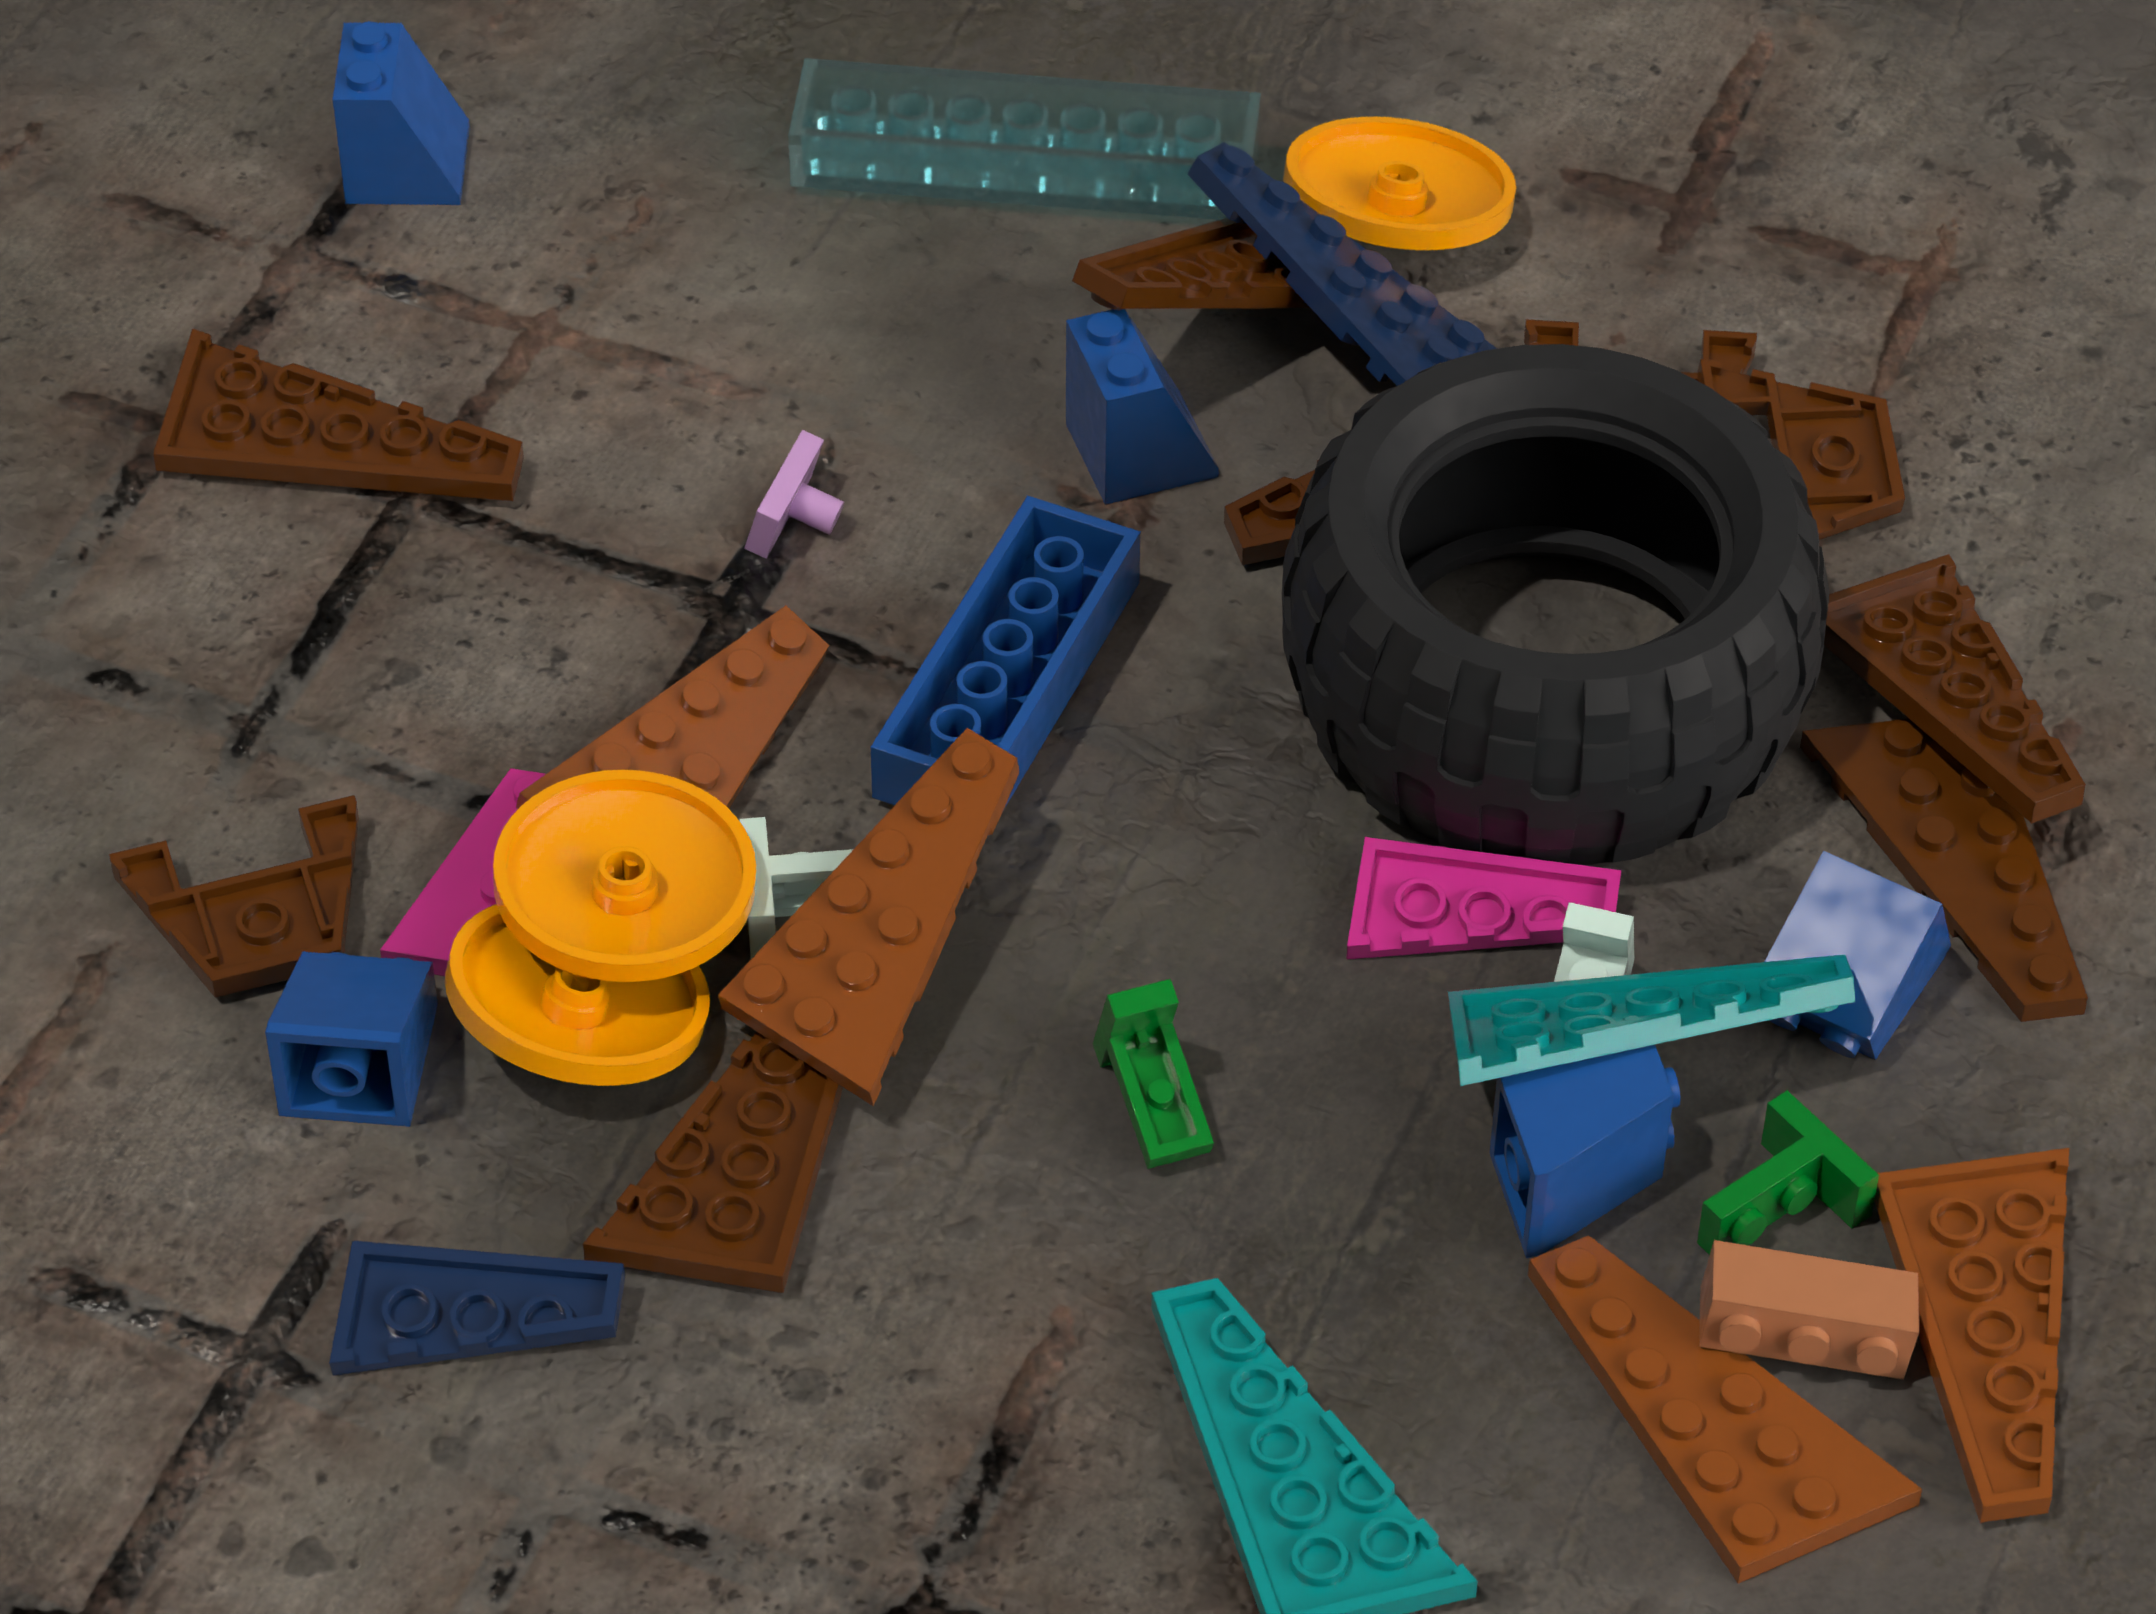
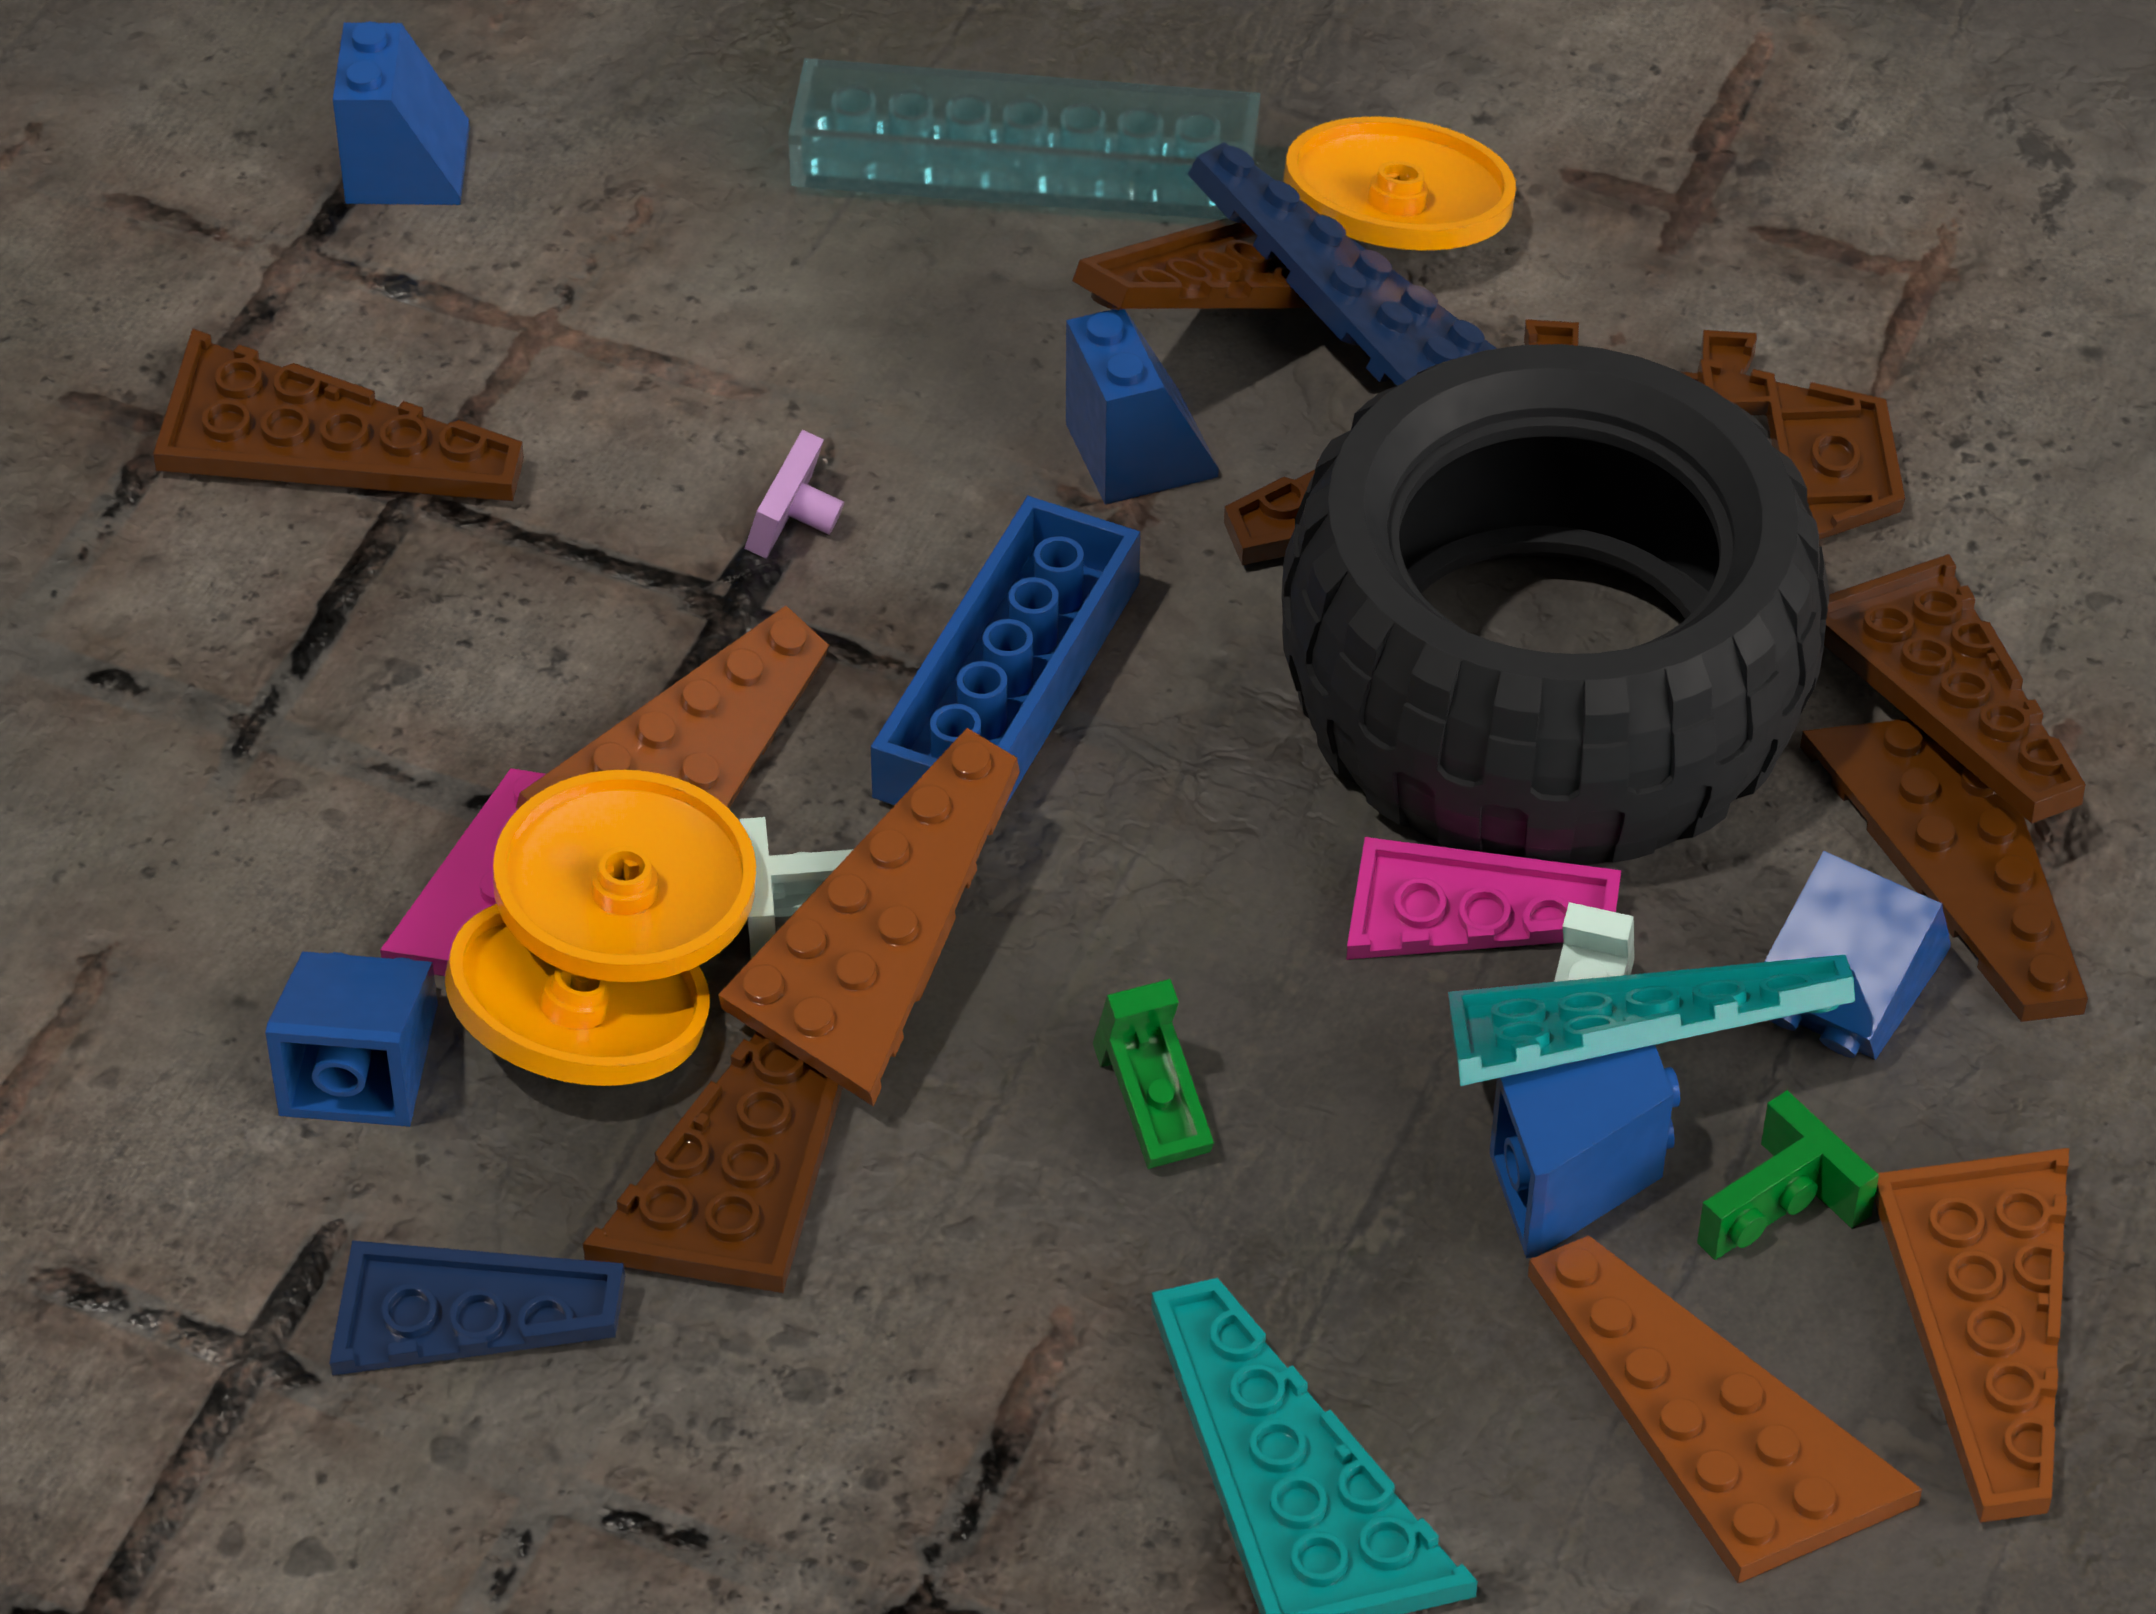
(255, 923): reddish brown wing -> none
(1809, 1309): nougat brick -> none

